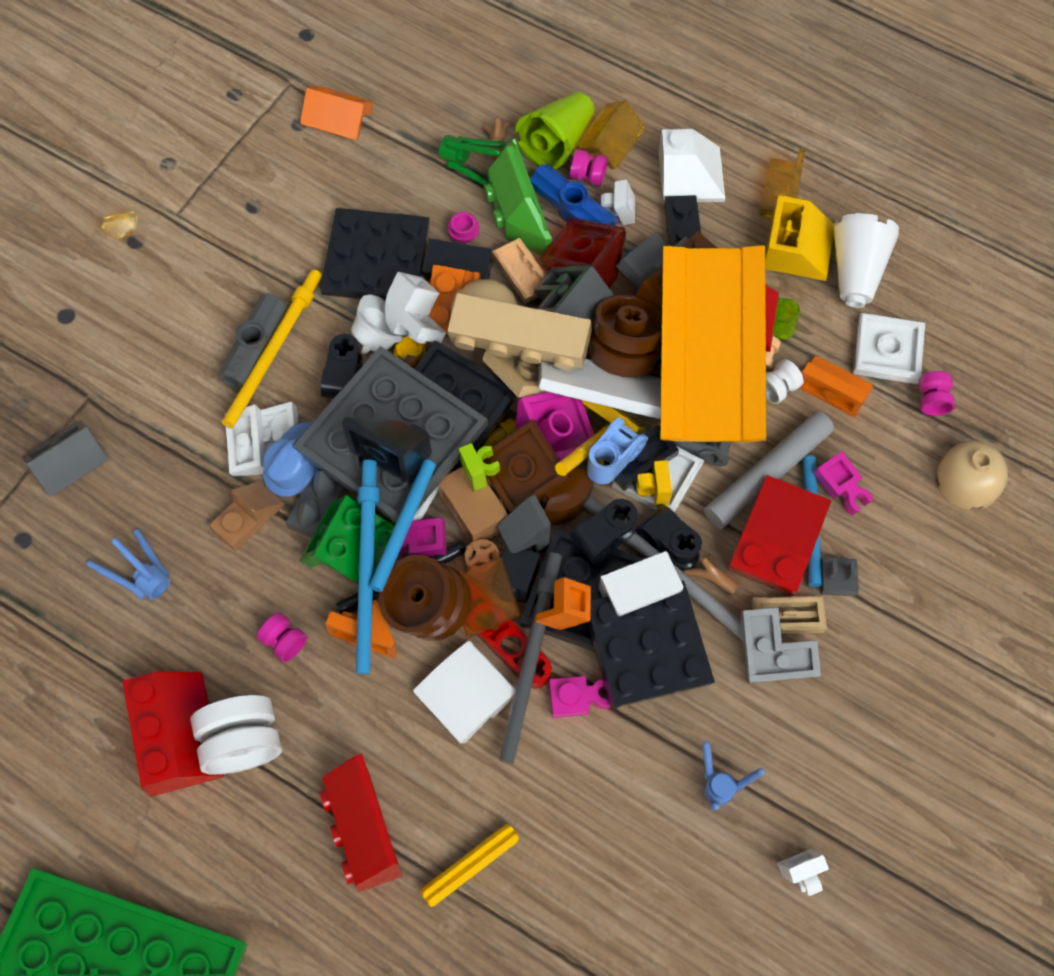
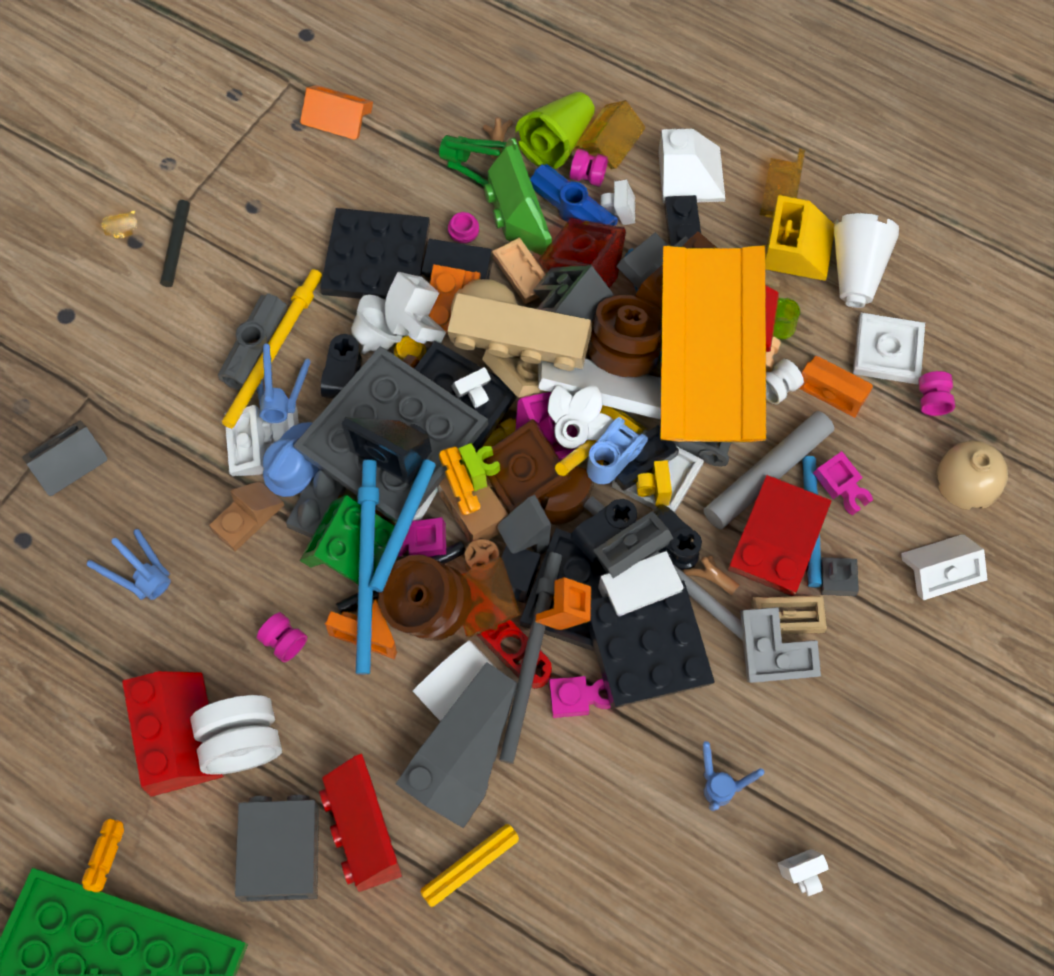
(103, 855): none -> light orange axle
(175, 243): none -> pearl dark grey bar
(273, 401): none -> medium blue plant
(277, 849): none -> dark grey brick
(457, 758): none -> dark grey wedge
(459, 480): none -> light orange axle
(473, 385): none -> white tile
(580, 411): none -> white plate
(633, 544): none -> dark grey panel
(946, 566): none -> white panel

